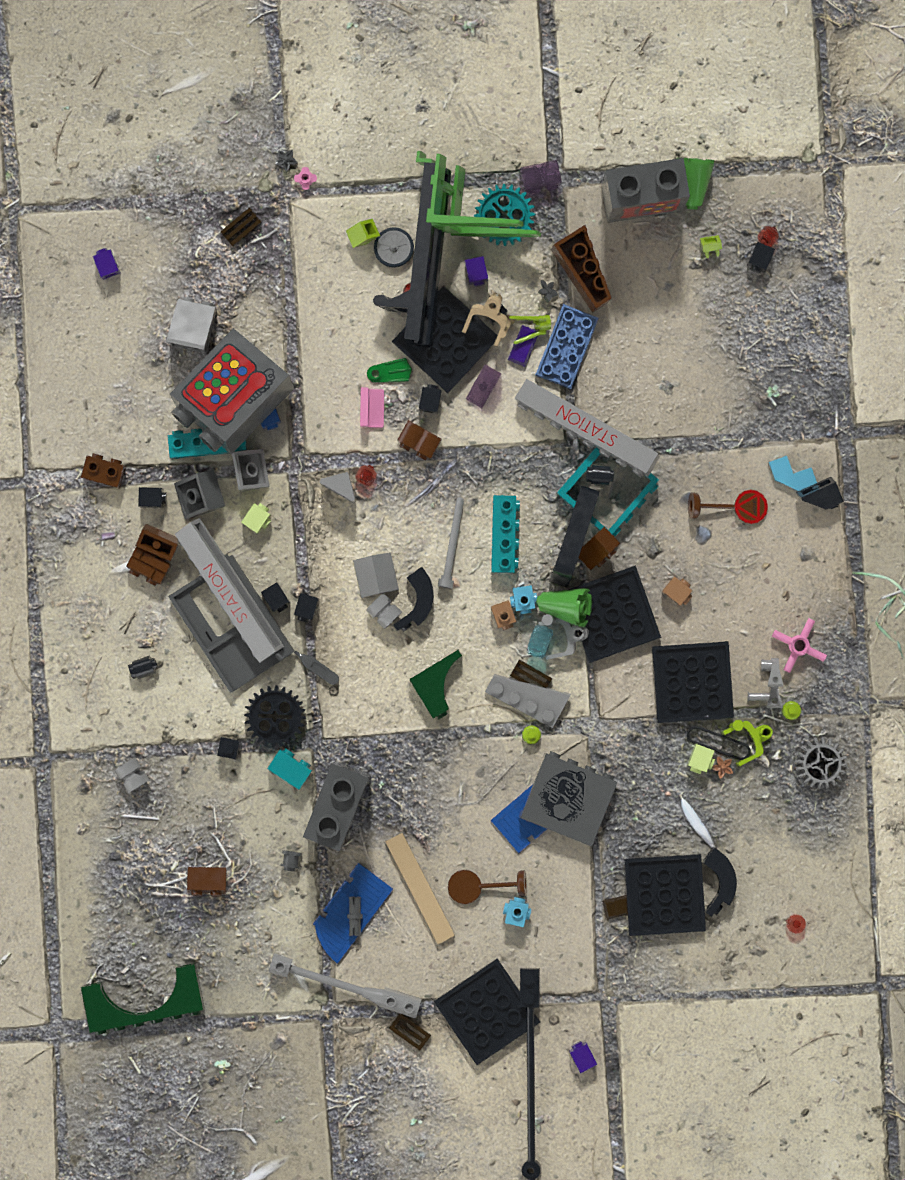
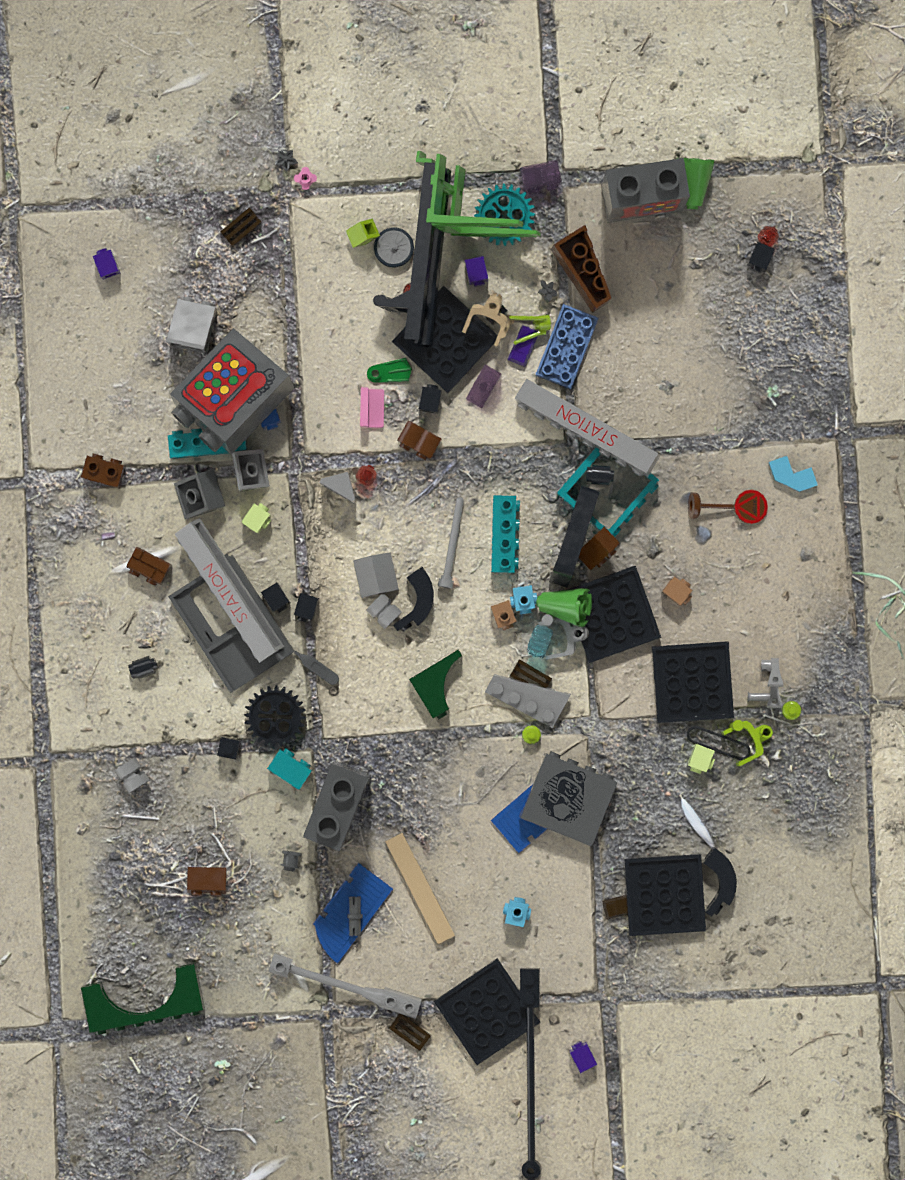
(151, 497): black brick -> none
(157, 542): reddish brown brick -> none
(466, 886): reddish brown piece -> none
(711, 243): lime tile -> none
(722, 767): nougat plant -> none
(795, 923): clear red piece -> none
(806, 650): bright pink bar -> none
(818, 754): light grey gear -> none
(822, 494): black slope -> none

